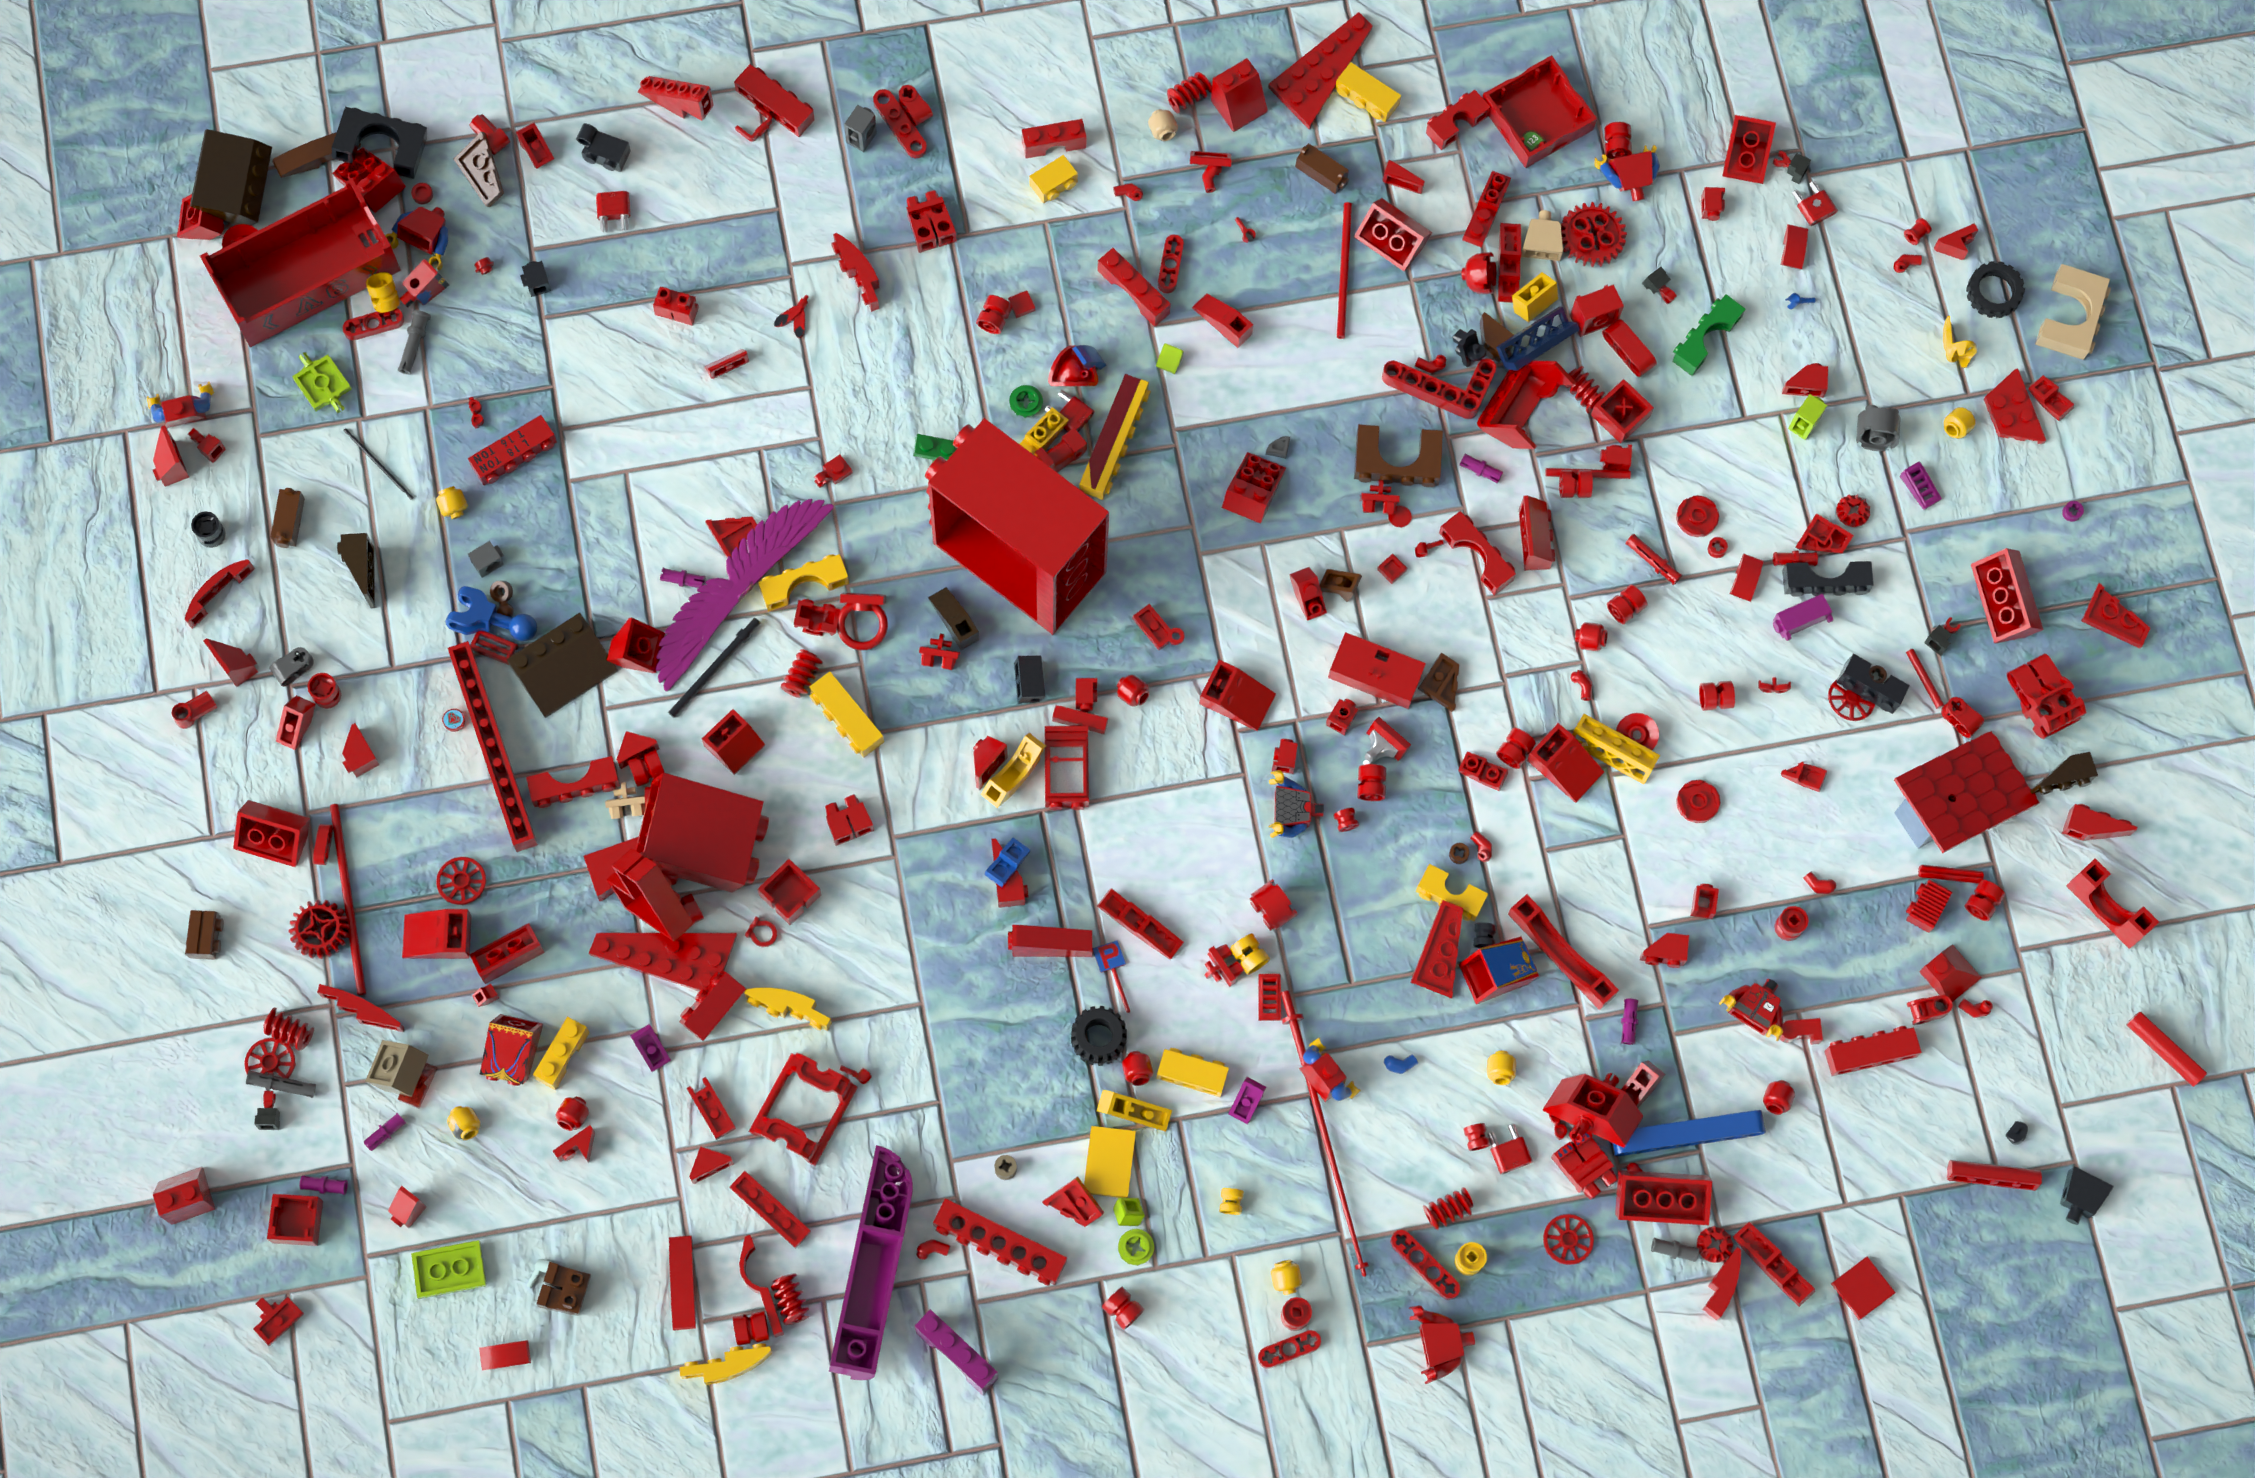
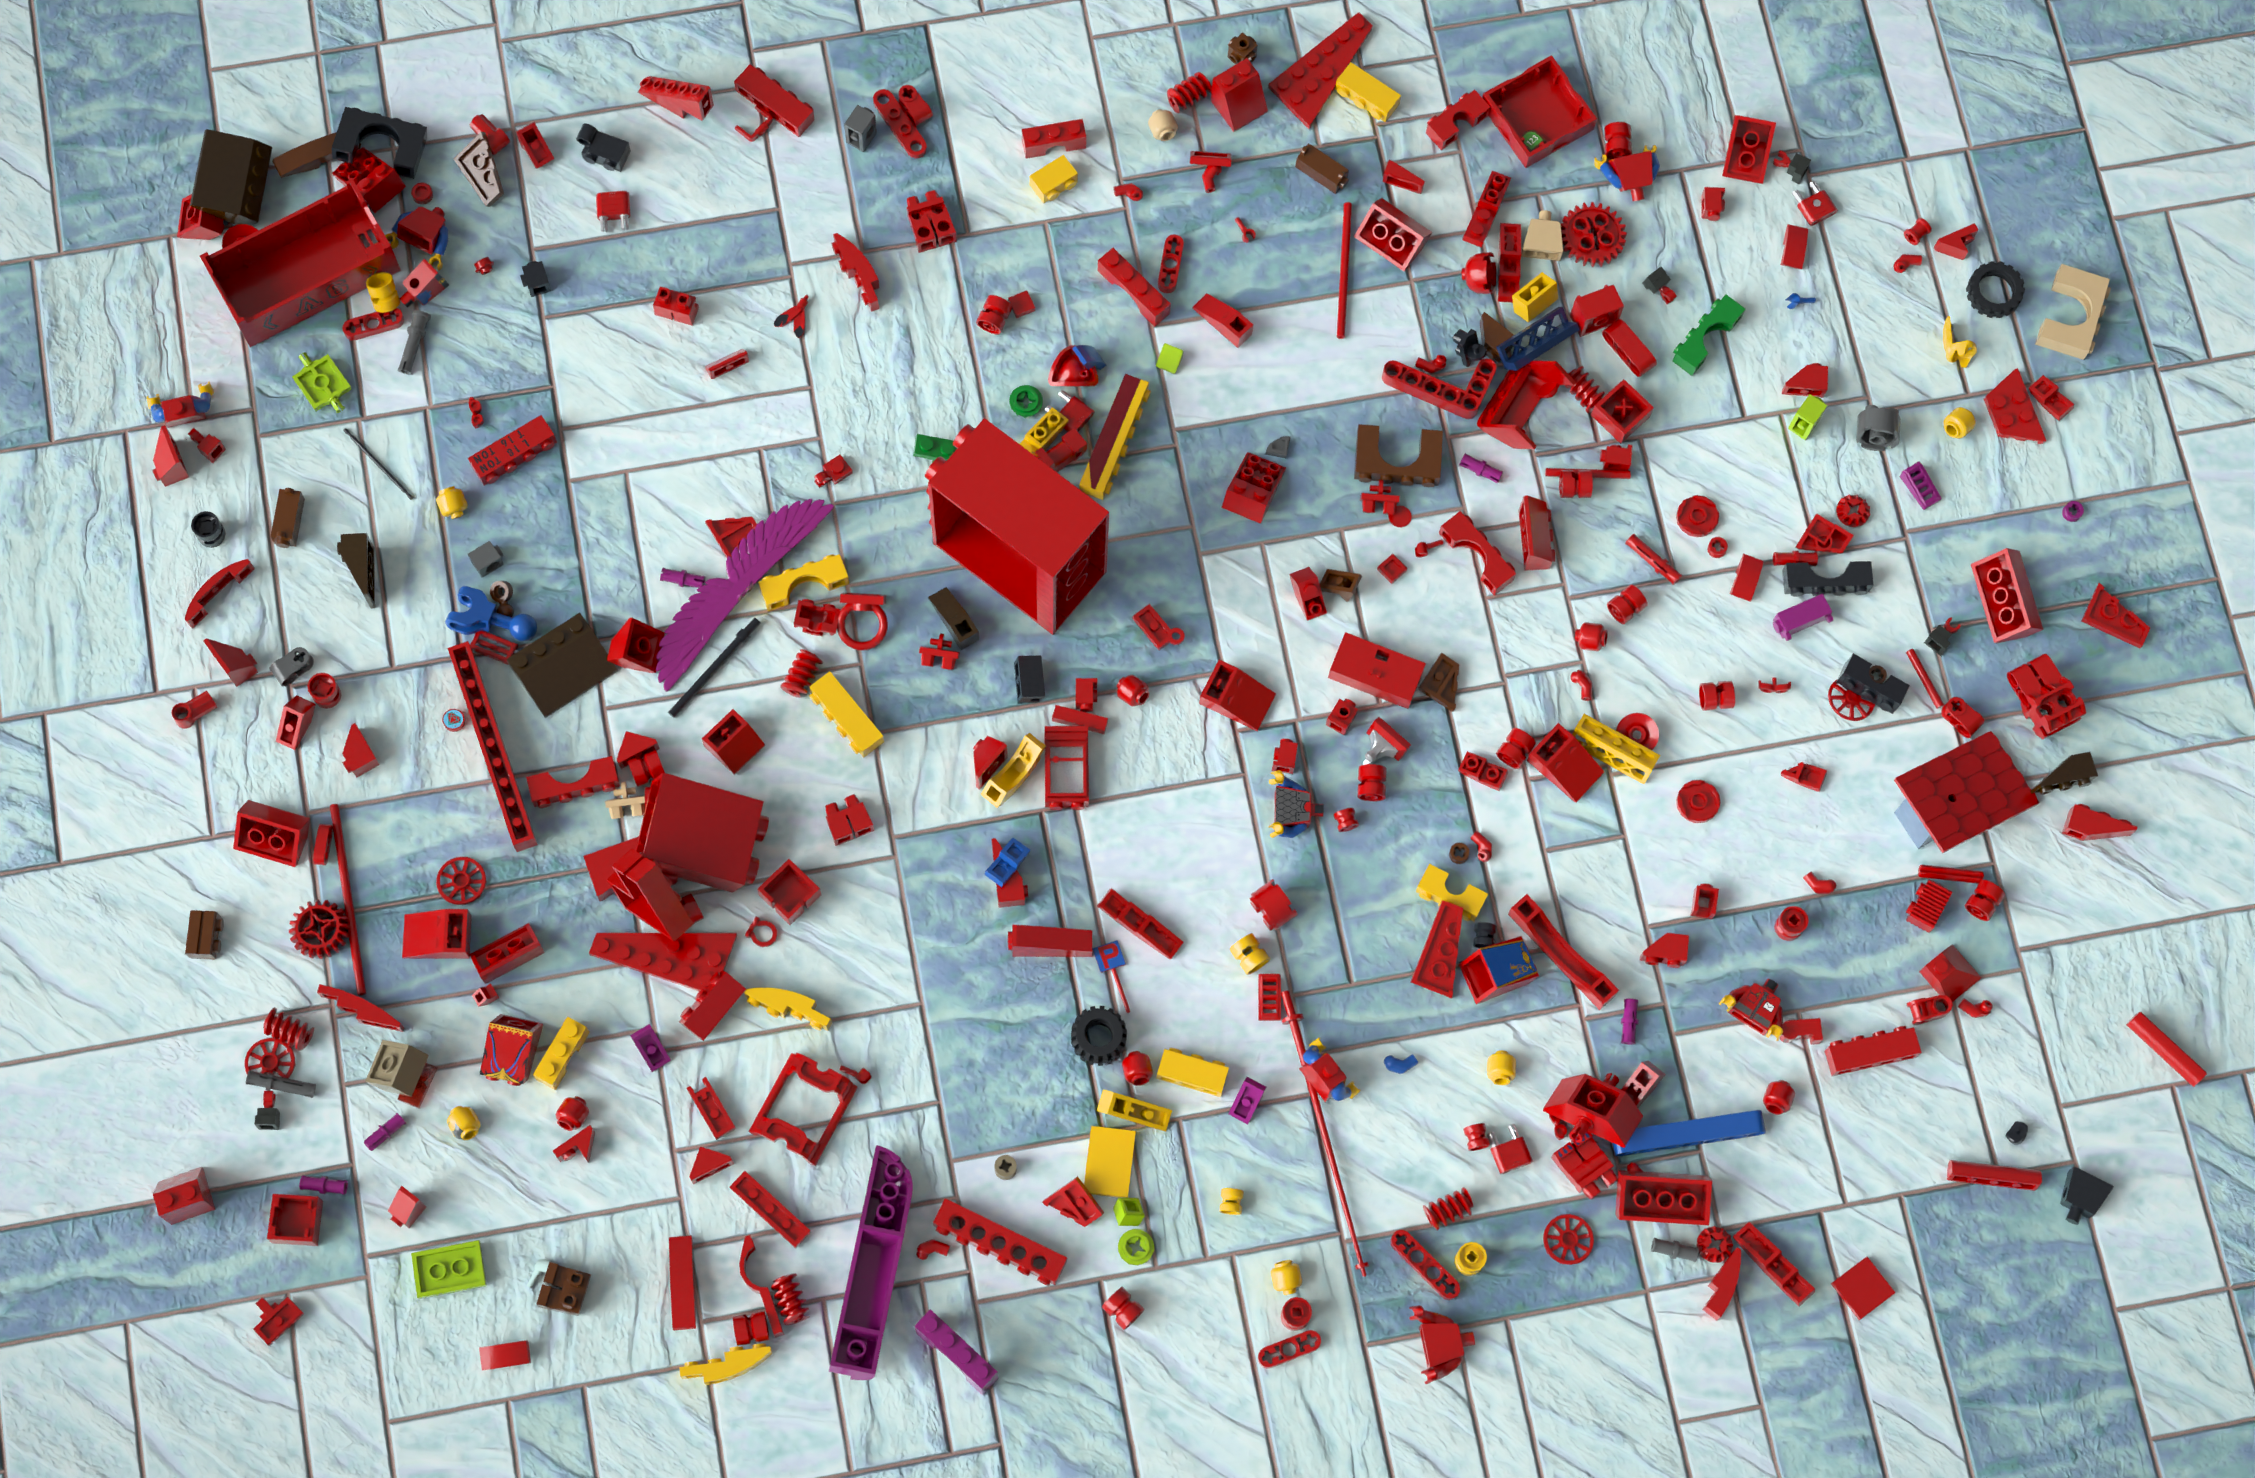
(1218, 956): red hips -> none
(1242, 48): none -> reddish brown brick
(2090, 890): red arch -> none

